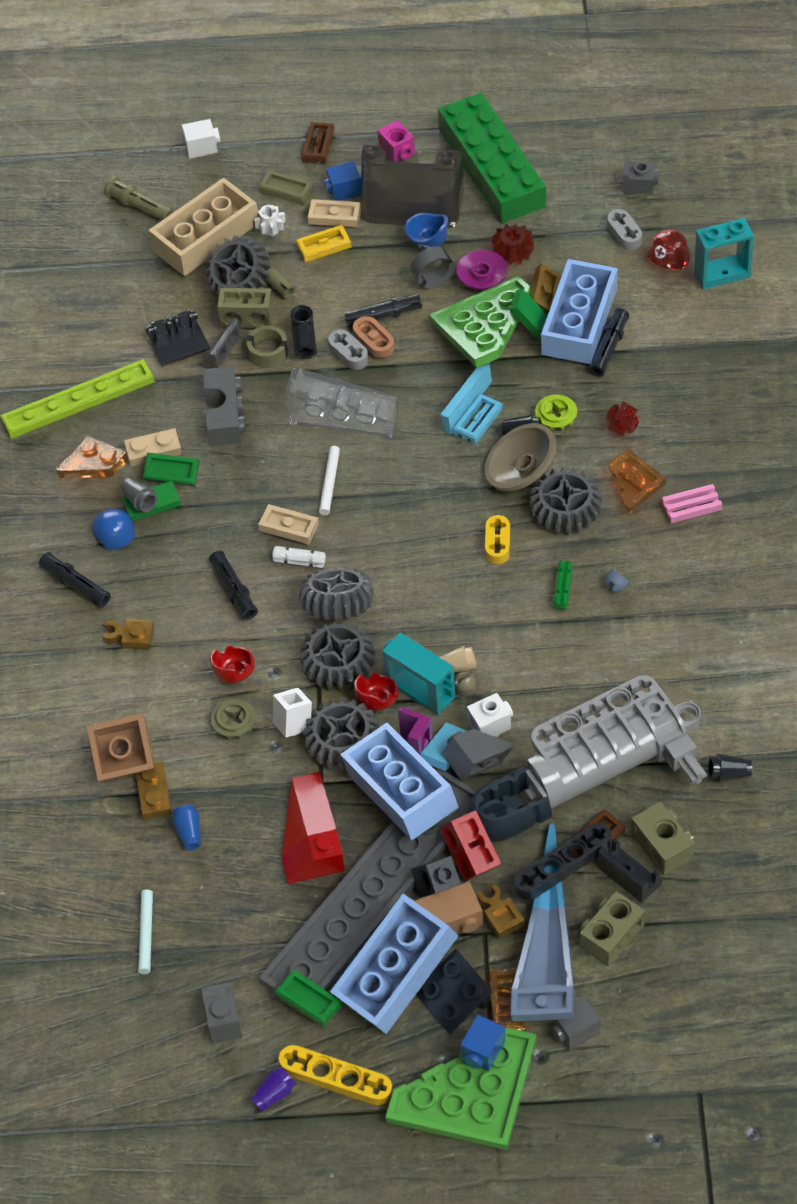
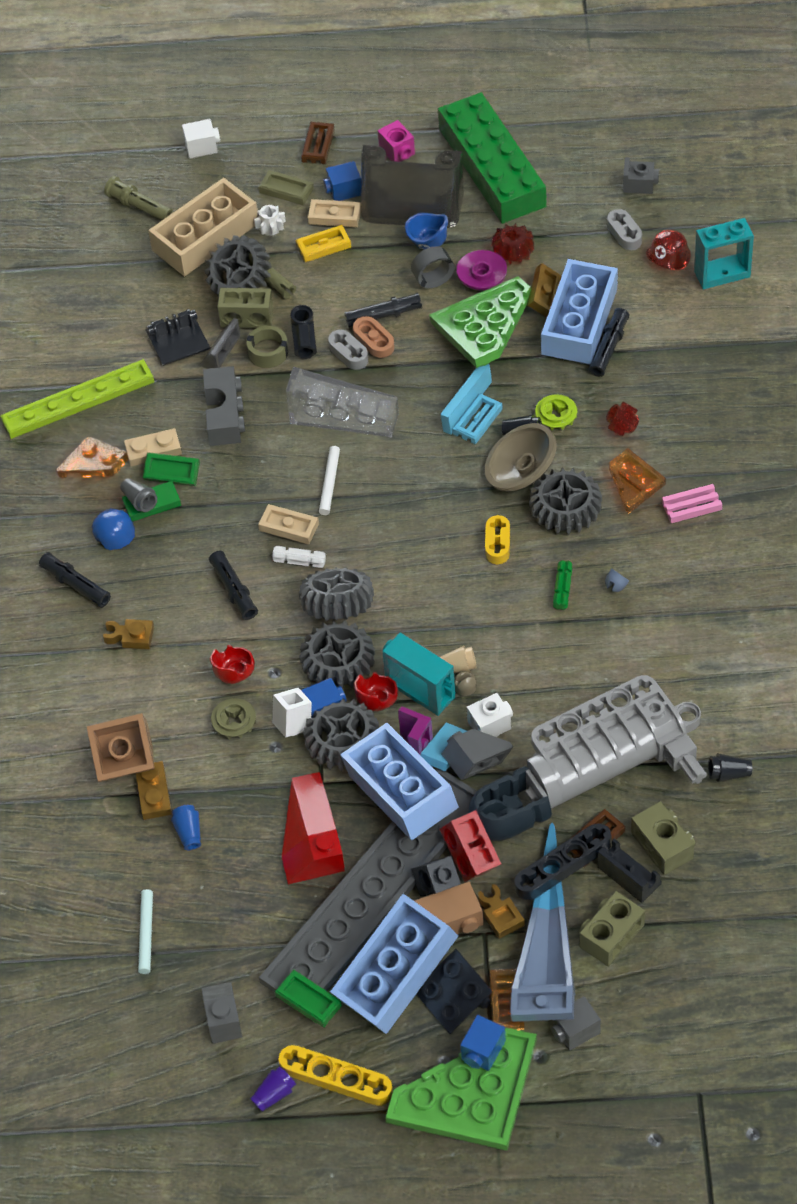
(323, 694): none -> blue brick
(528, 313): green tile -> none

